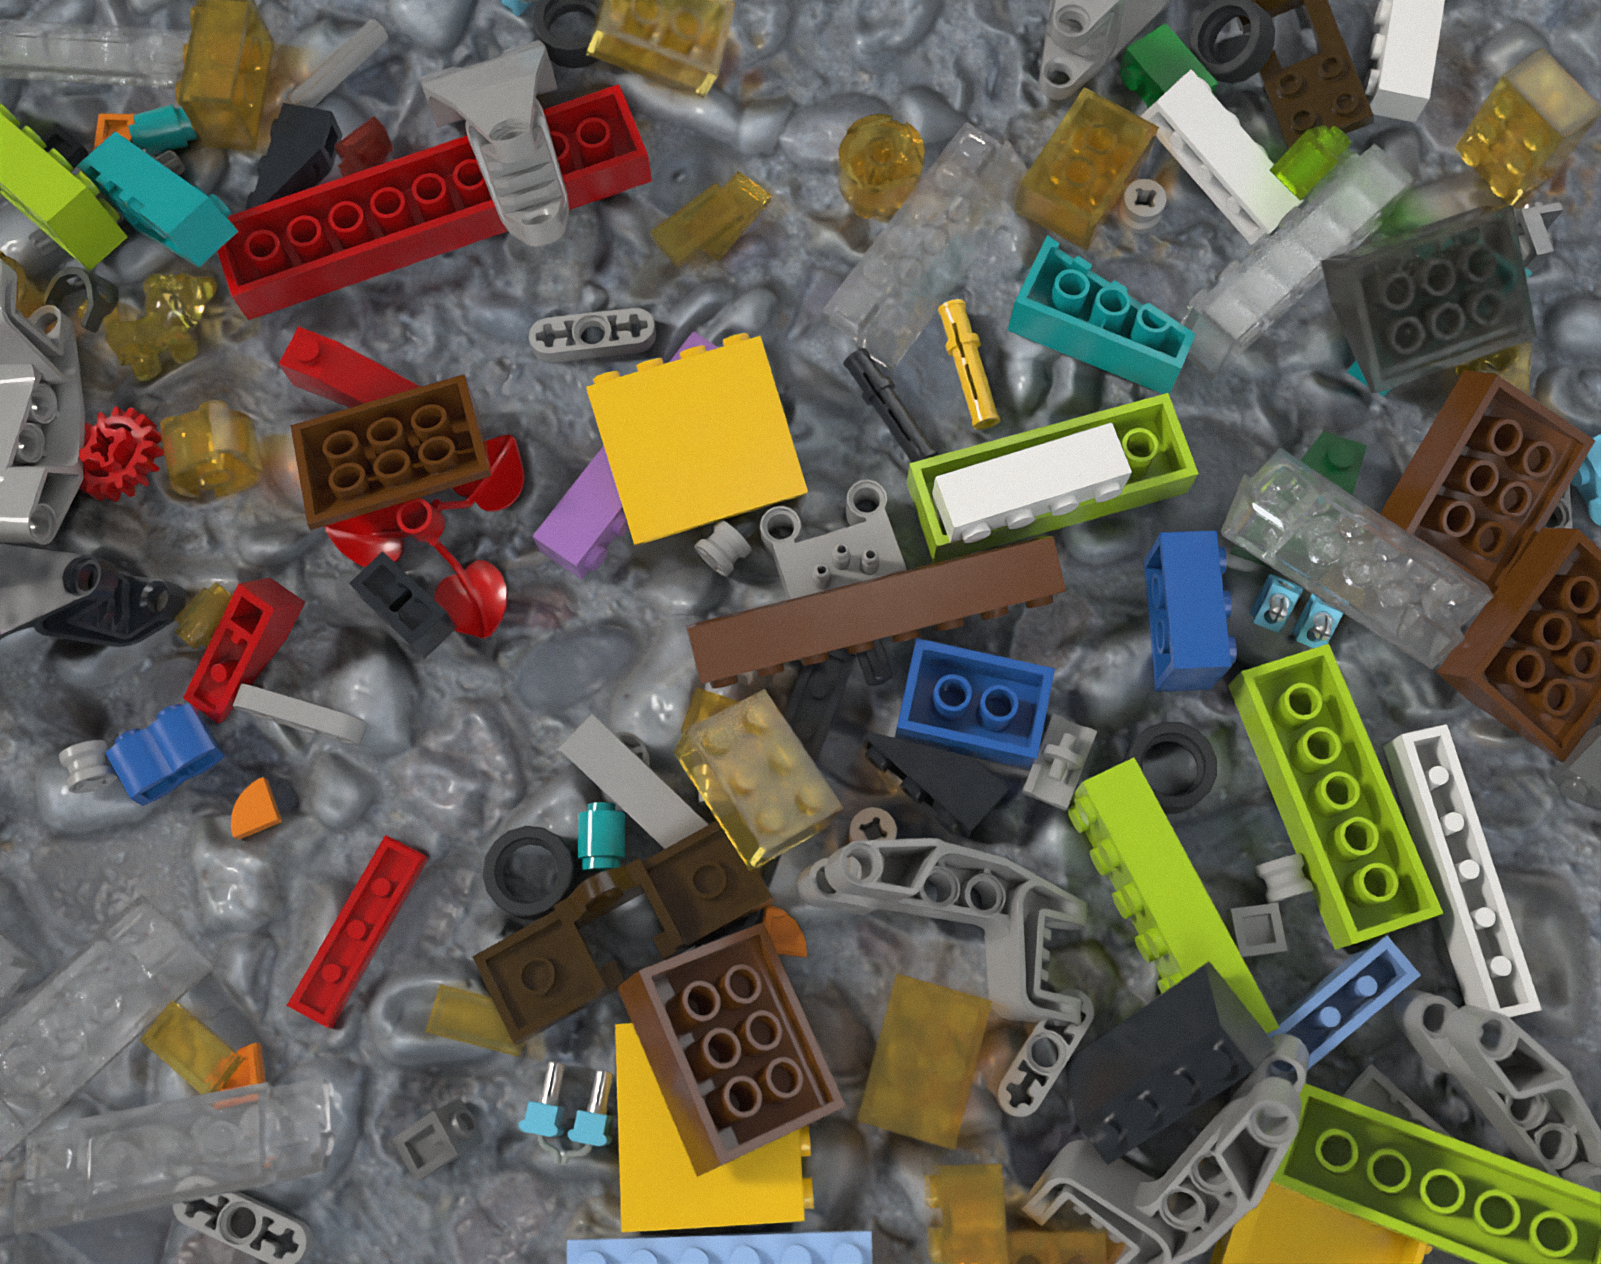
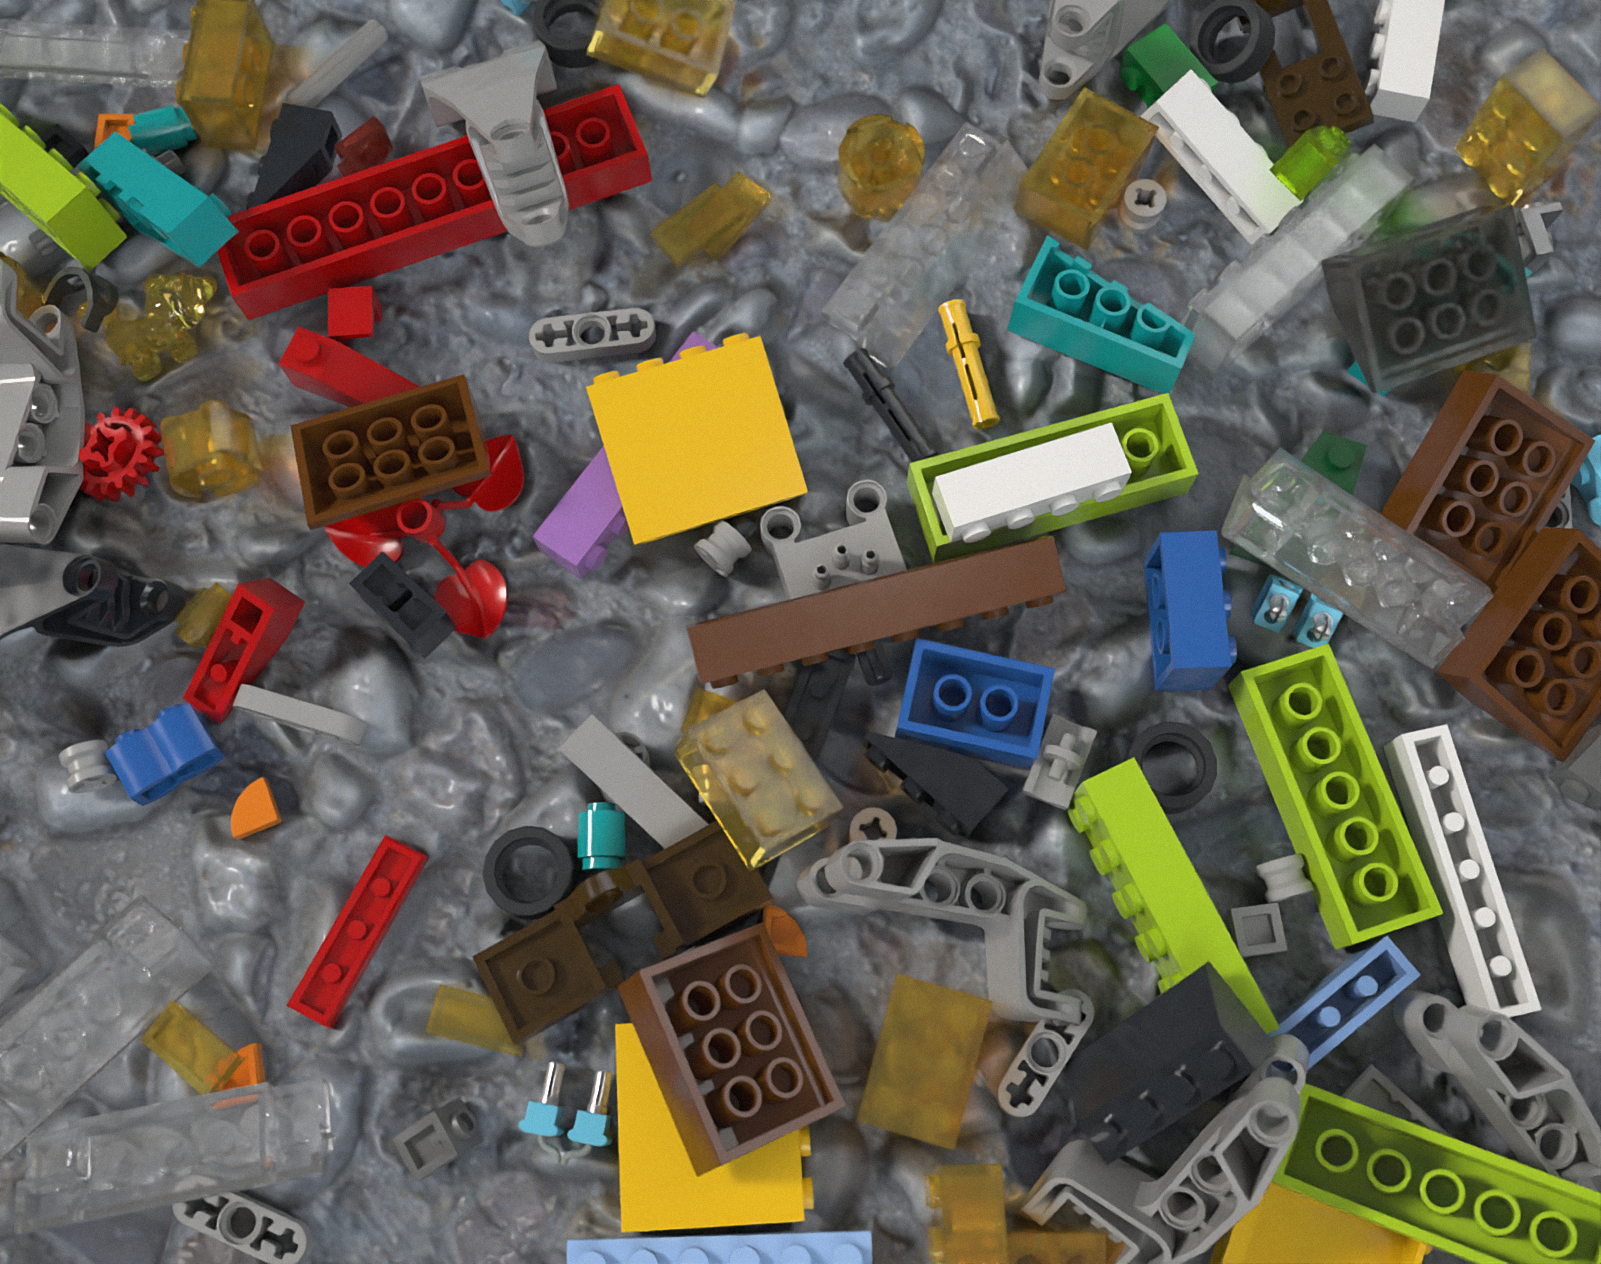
(352, 313): none -> red panel

